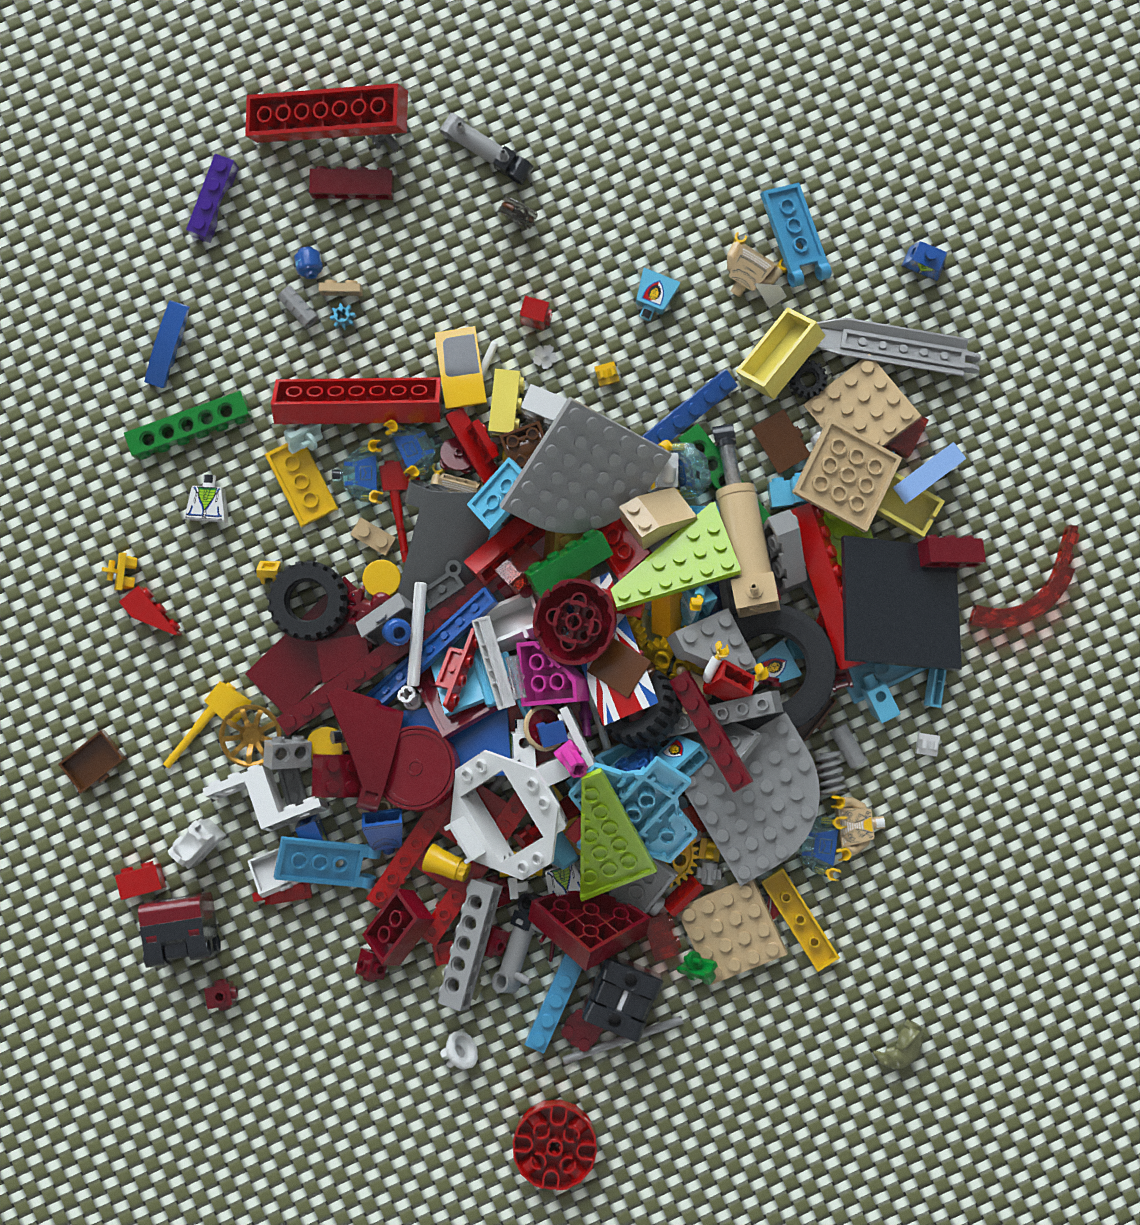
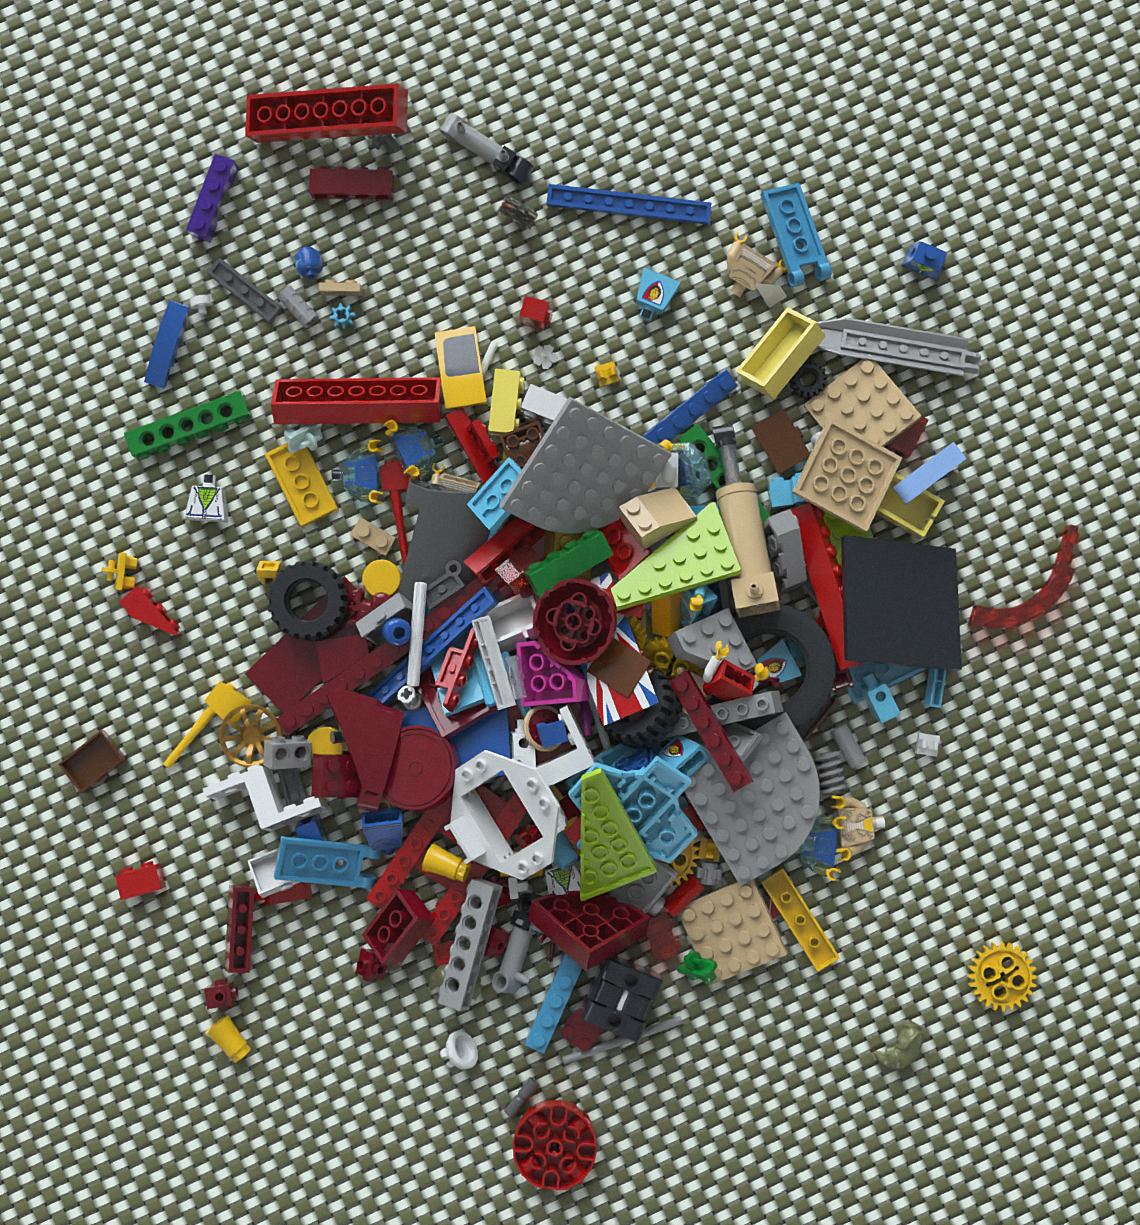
(178, 929): black piece -> none
(196, 843): white brick -> none
(200, 302): none -> white tile
(228, 1038): none -> yellow plant
(239, 929): none -> dark red brick
(244, 290): none -> dark grey tile
(454, 457): piece -> none
(522, 1096): none -> dark grey piece
(571, 759): dark pink piece -> none
(628, 204): none -> blue plate
(951, 551): dark red brick -> none
(1011, 993): none -> yellow gear

